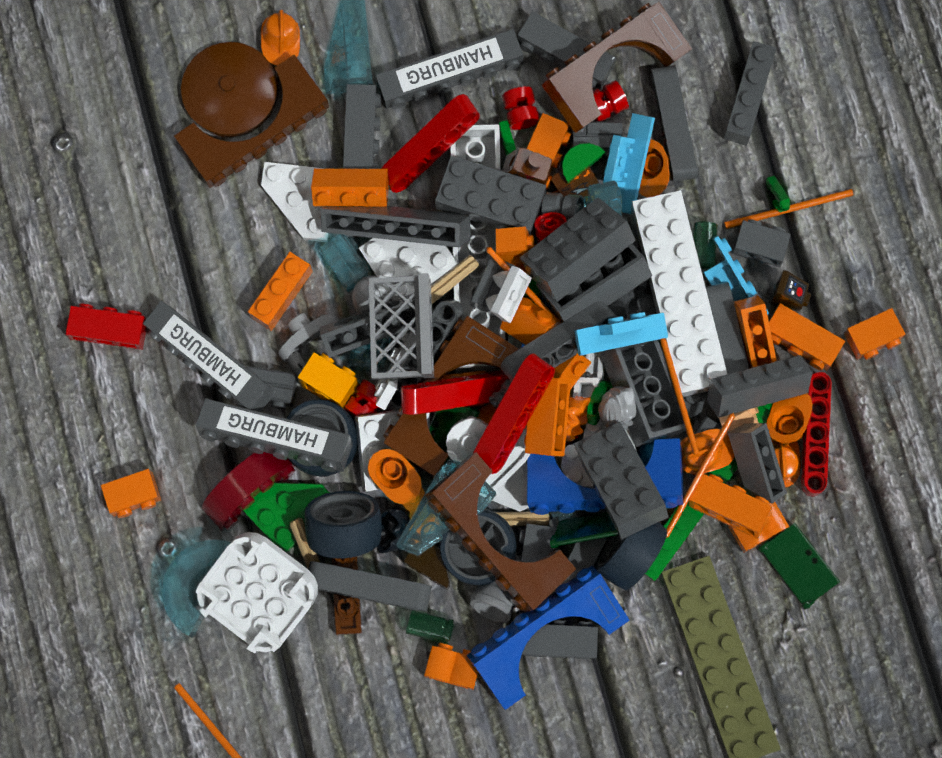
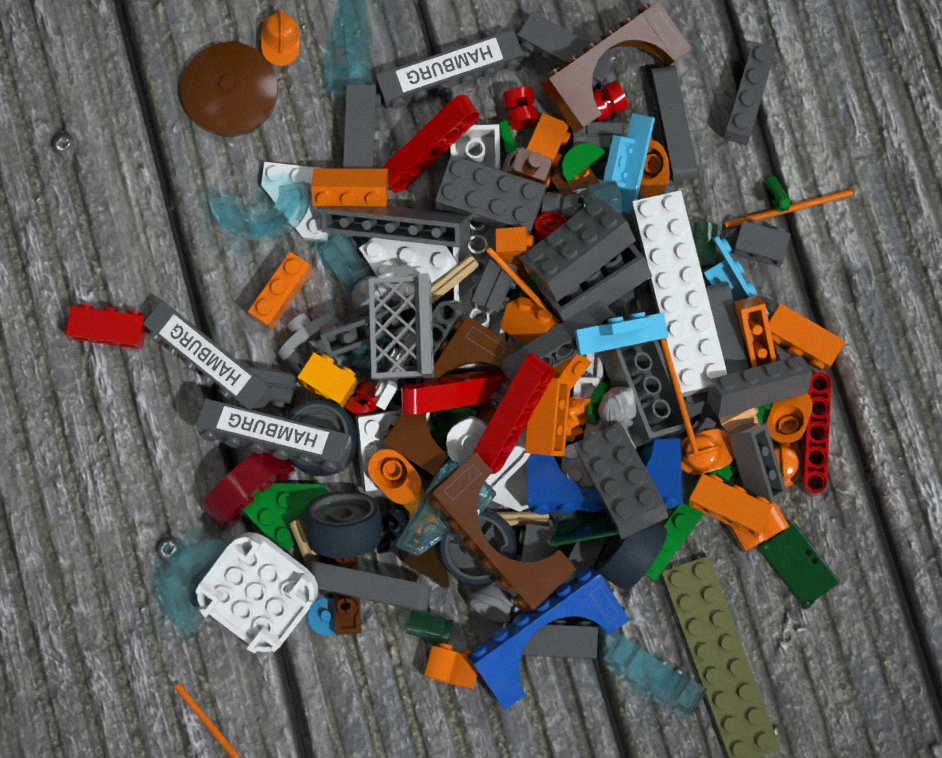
(131, 493): orange brick -> none
(219, 158): reddish brown arch -> none
(272, 225): none -> clear light blue brick
(322, 616): none -> dark azure piece
(513, 287): white tile -> none
(654, 677): none -> clear light blue brick
(701, 471): orange axle -> none
(791, 292): dark brown slope -> none
(874, 334): orange brick -> none

